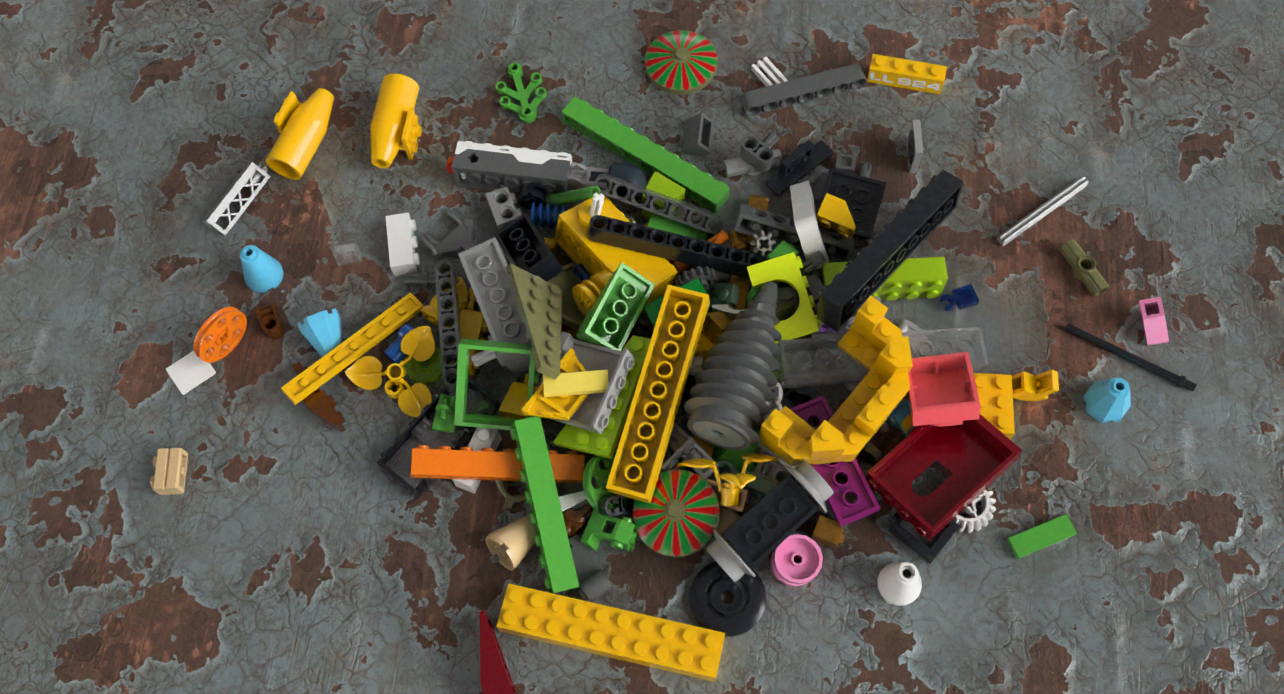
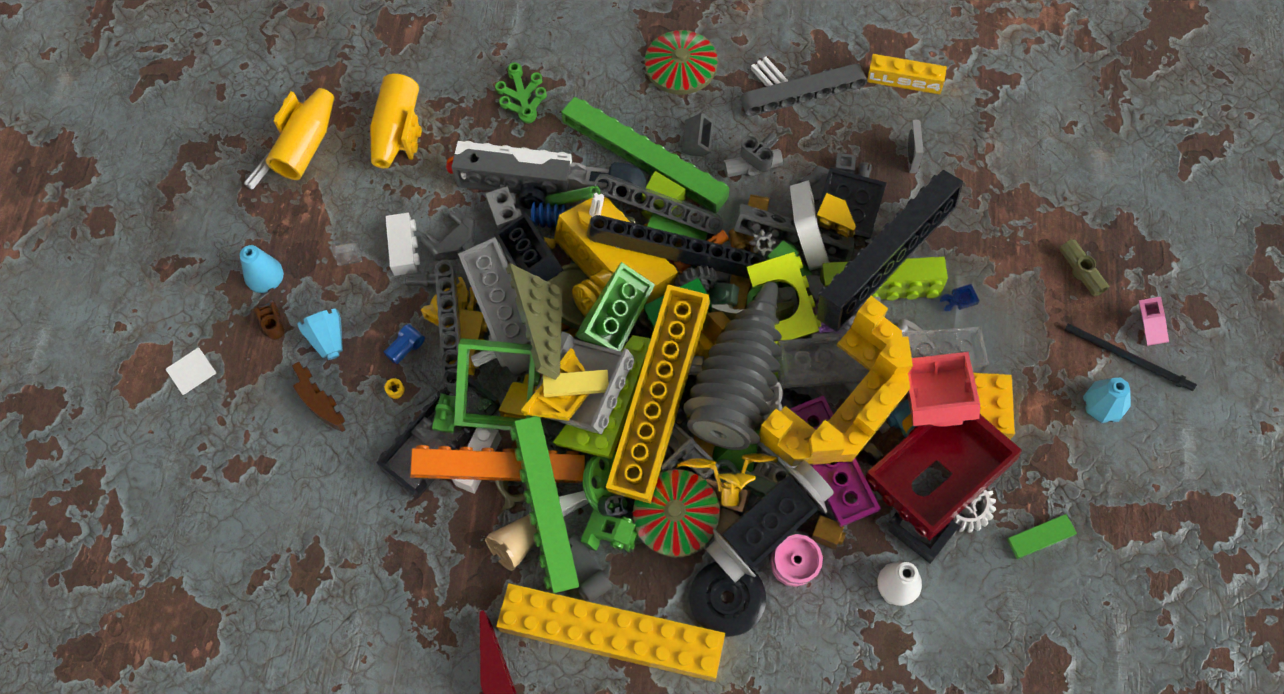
(169, 471): tan brick -> none
(220, 334): orange wedge -> none
(230, 194): fence -> none
(352, 348): yellow plate -> none
(367, 371): yellow plant -> none
(425, 375): clear neon green plate -> none
(576, 520): reddish brown axle -> none
(582, 273): pin -> none
(798, 165): black bracket -> none
(817, 259): dark grey pin -> none
(1034, 387): yellow brick -> none
(1042, 211): light grey axle -> none

